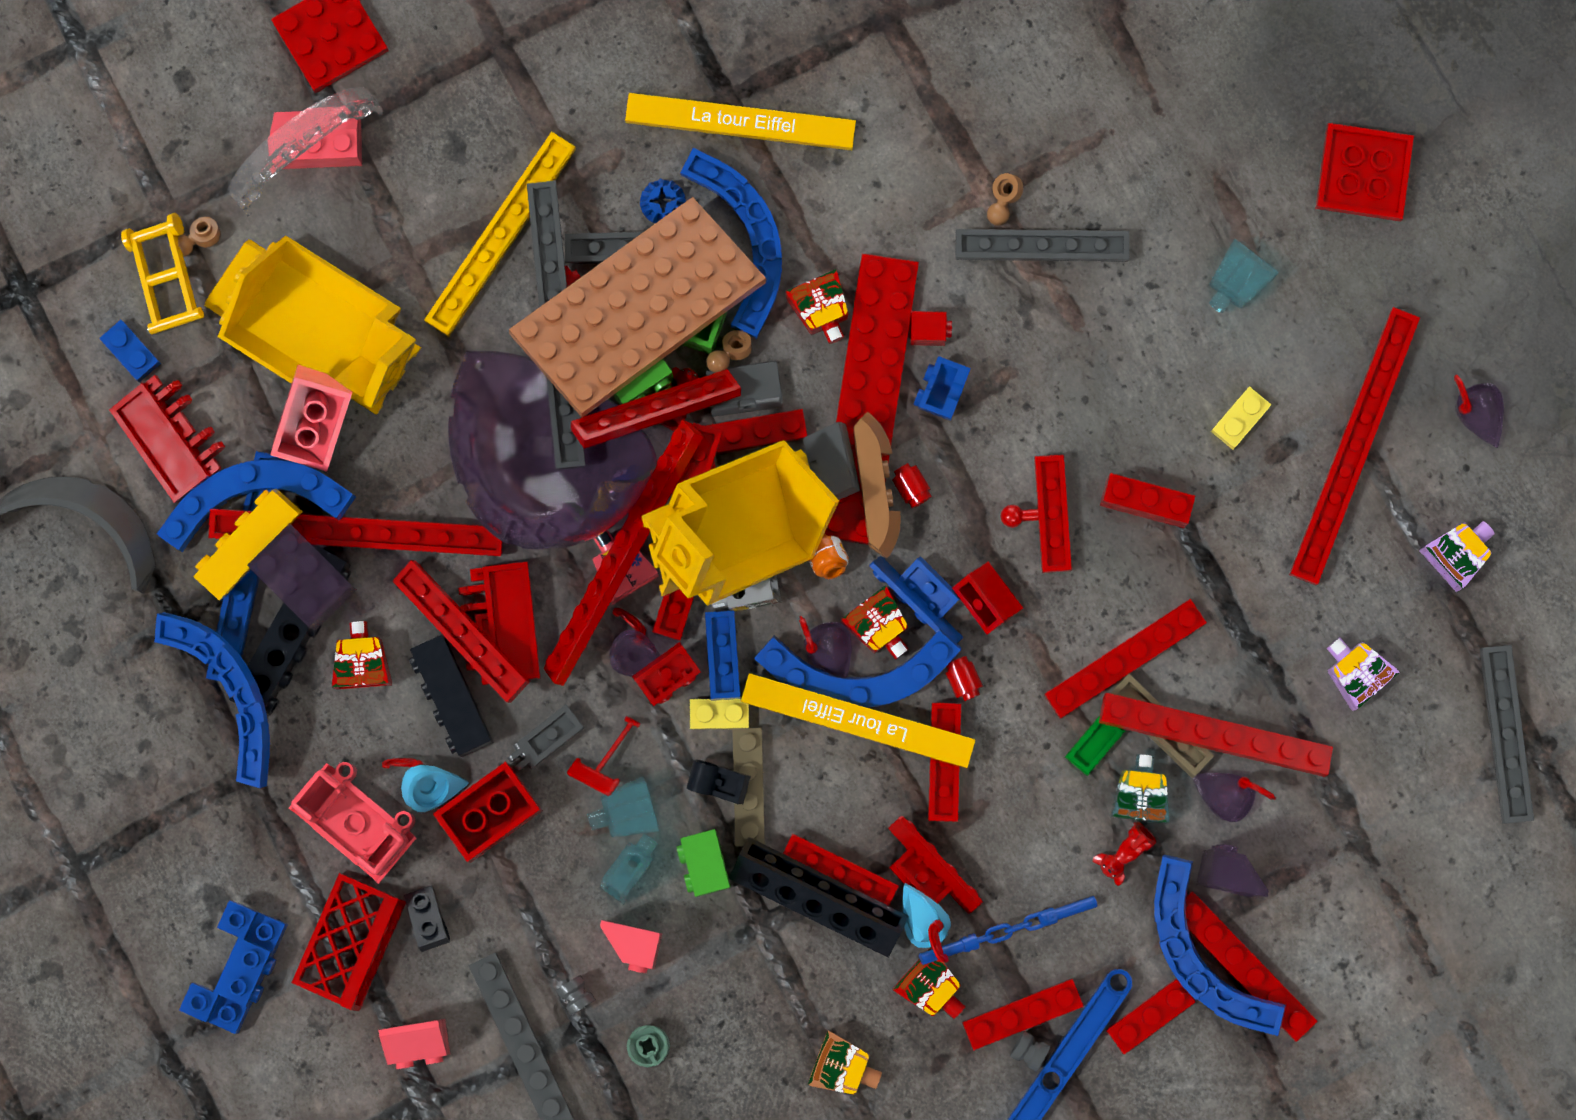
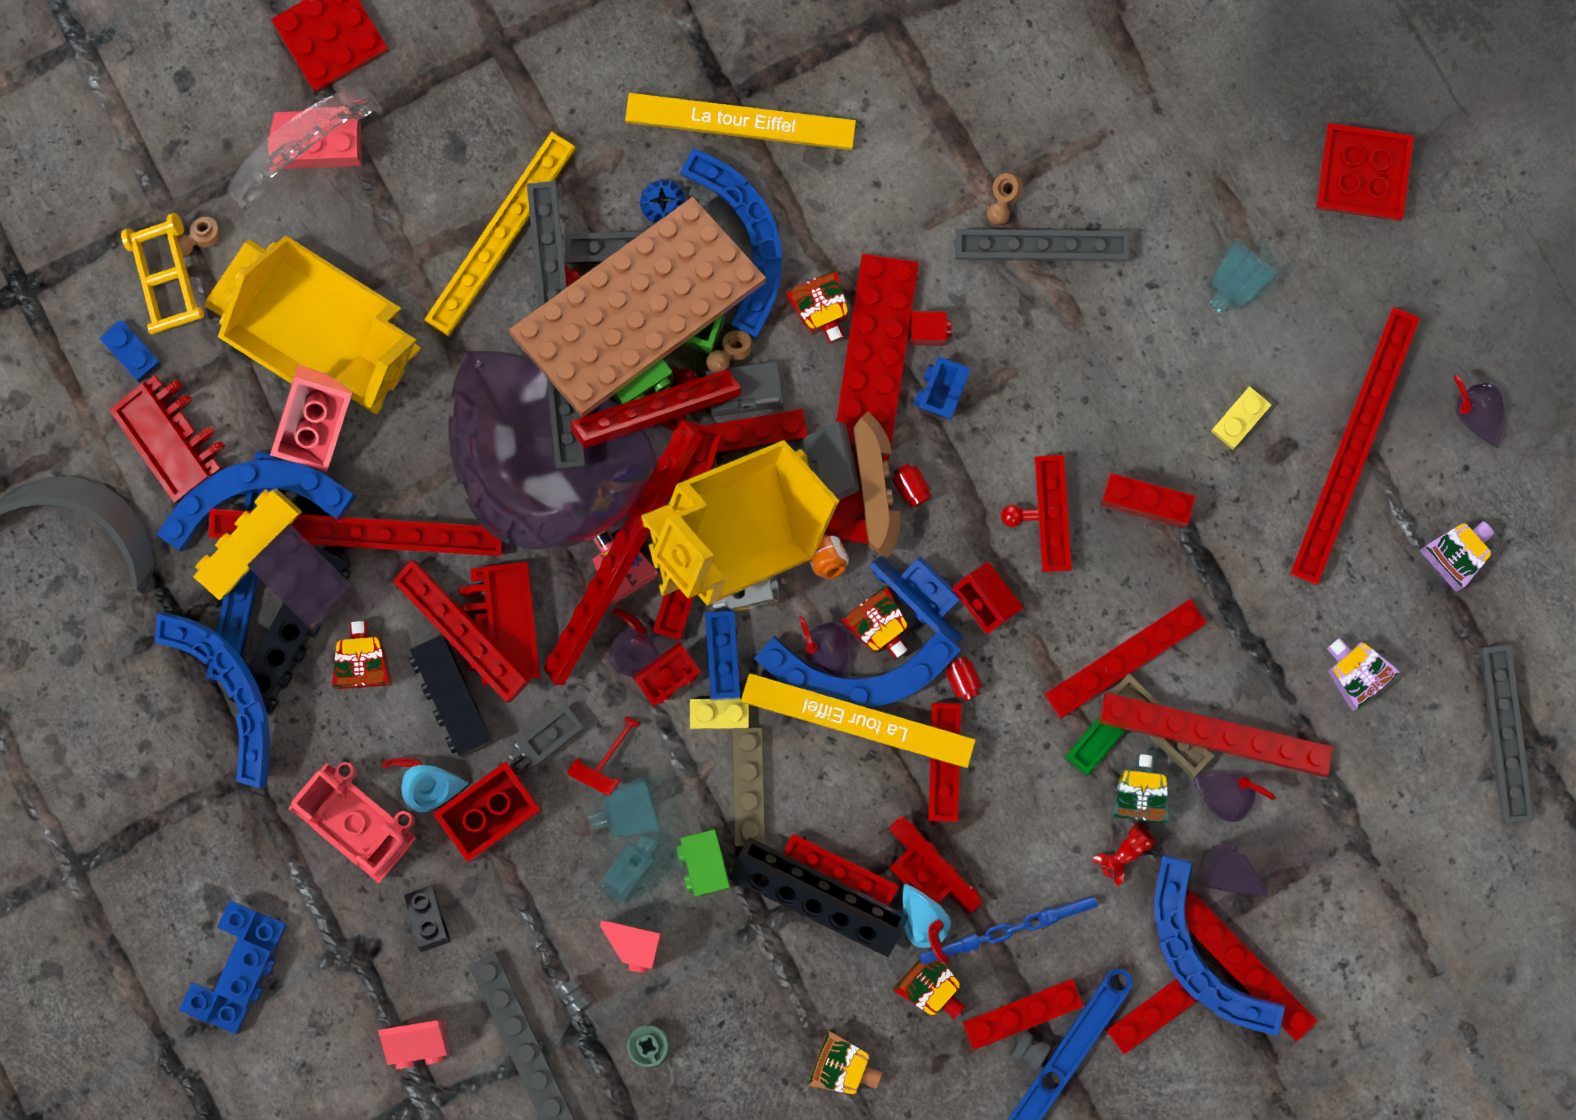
(371, 953): red fence -> none
(718, 781): black plate -> none

